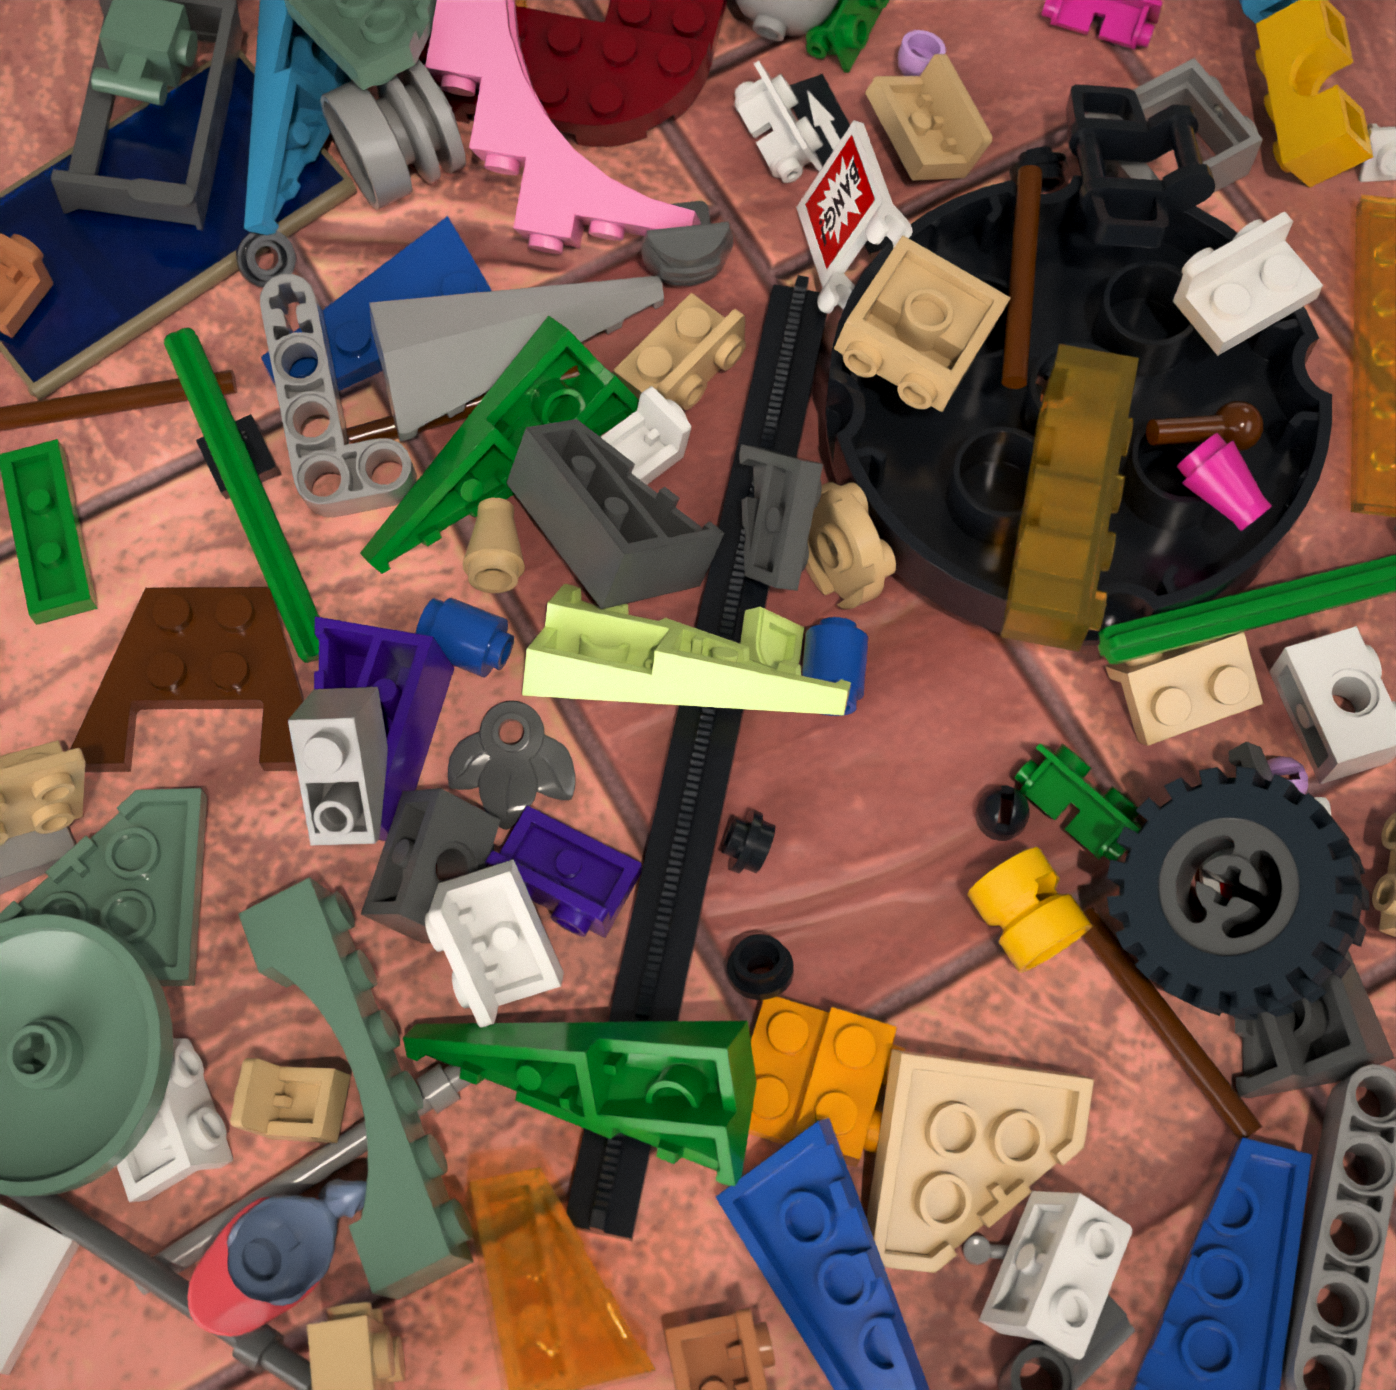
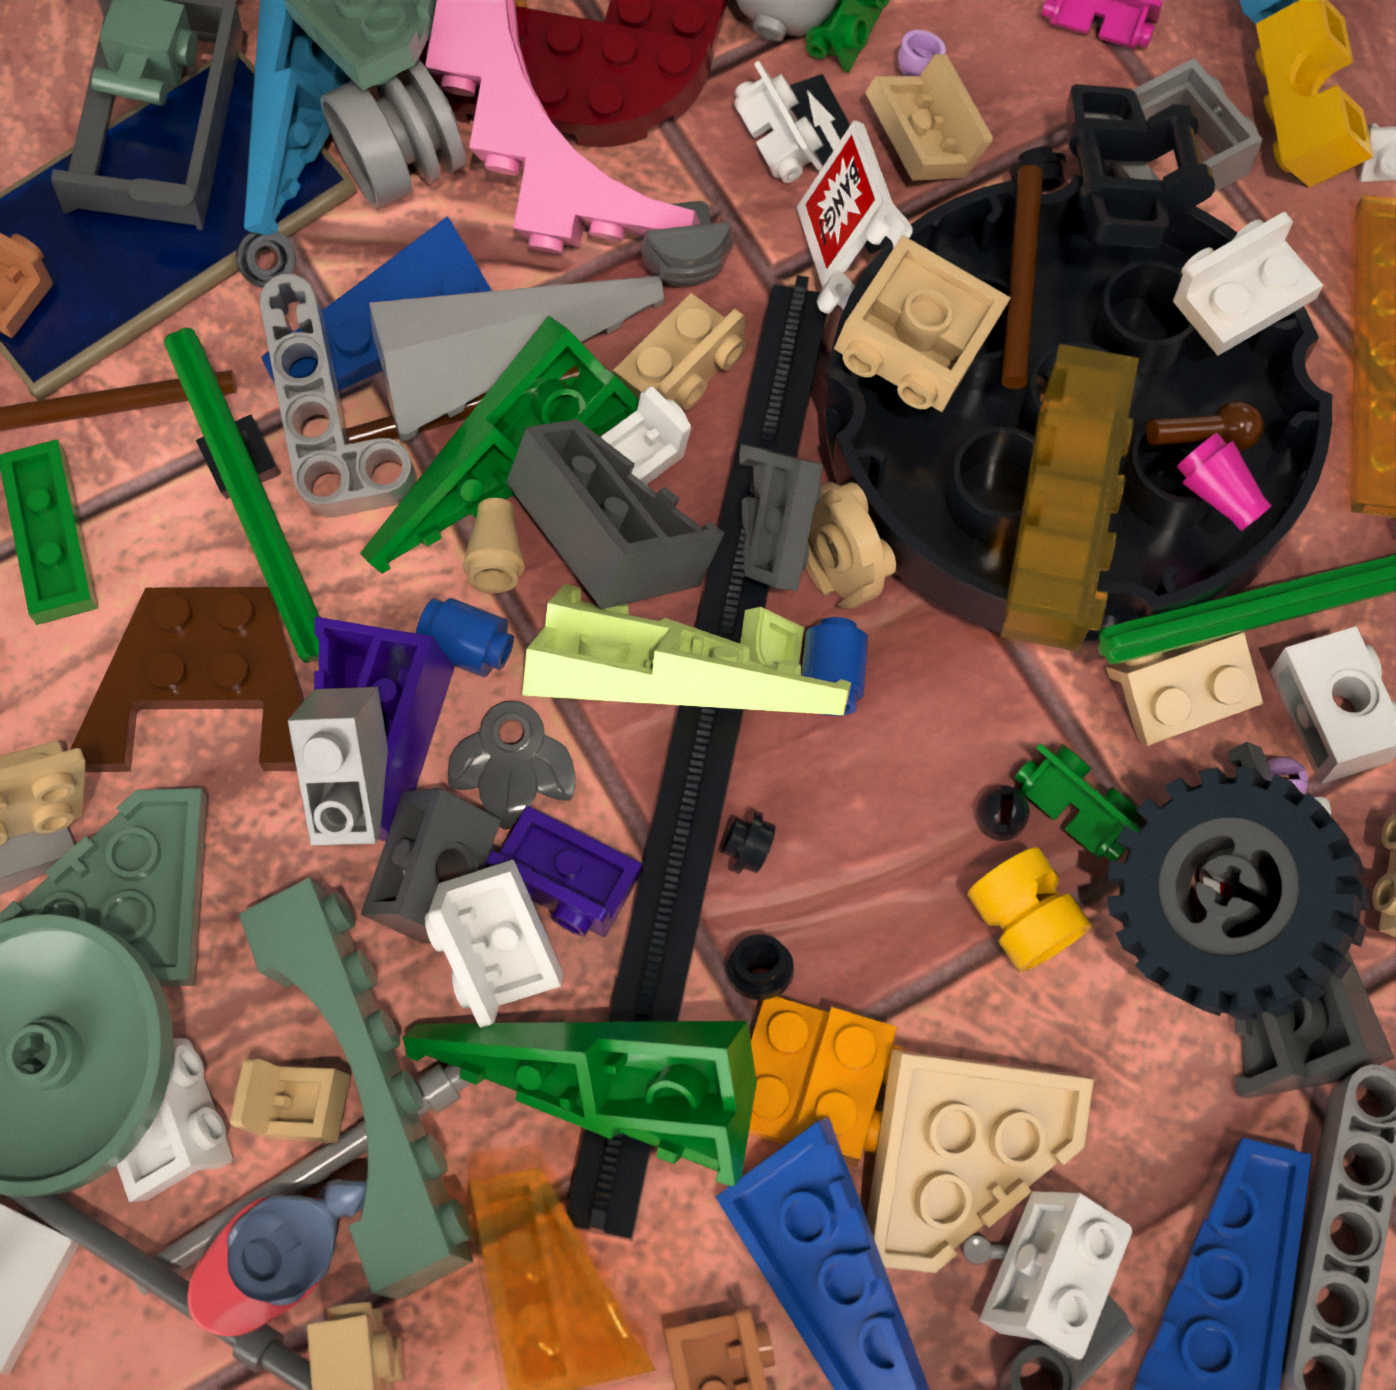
(1170, 1028): reddish brown bar -> none

